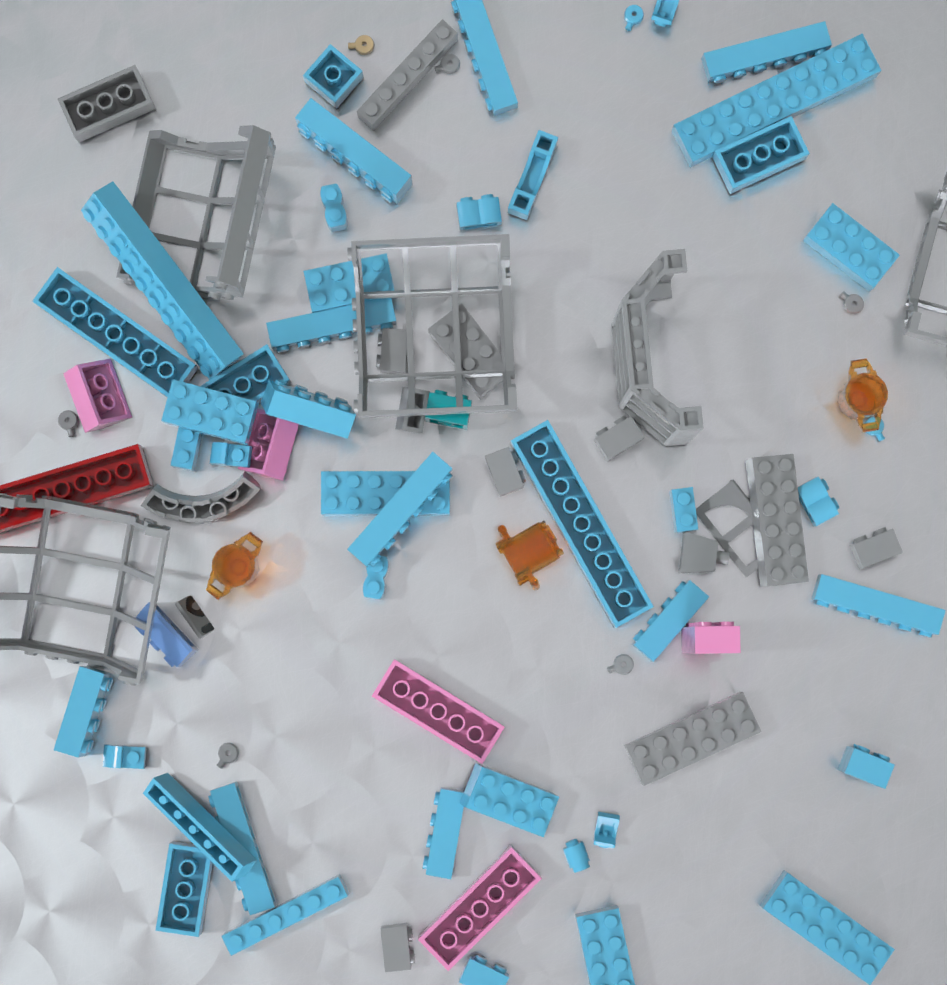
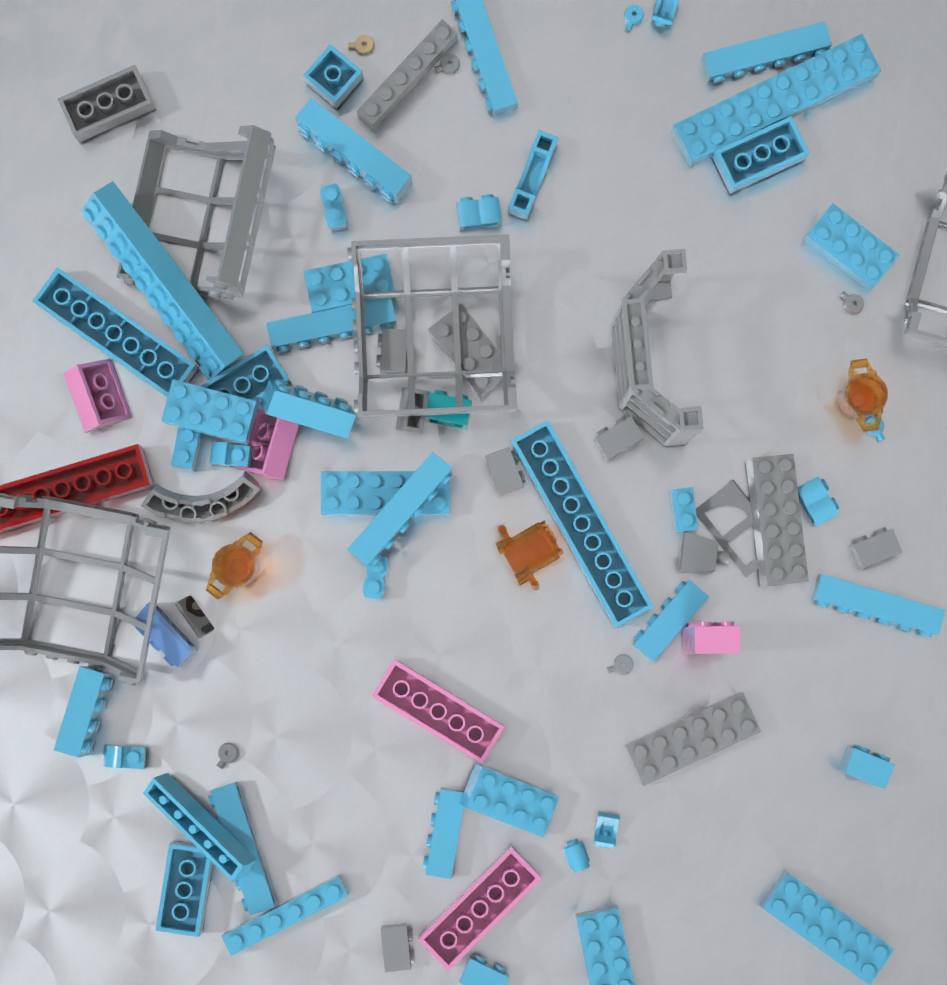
(69, 426): light grey piece -> none

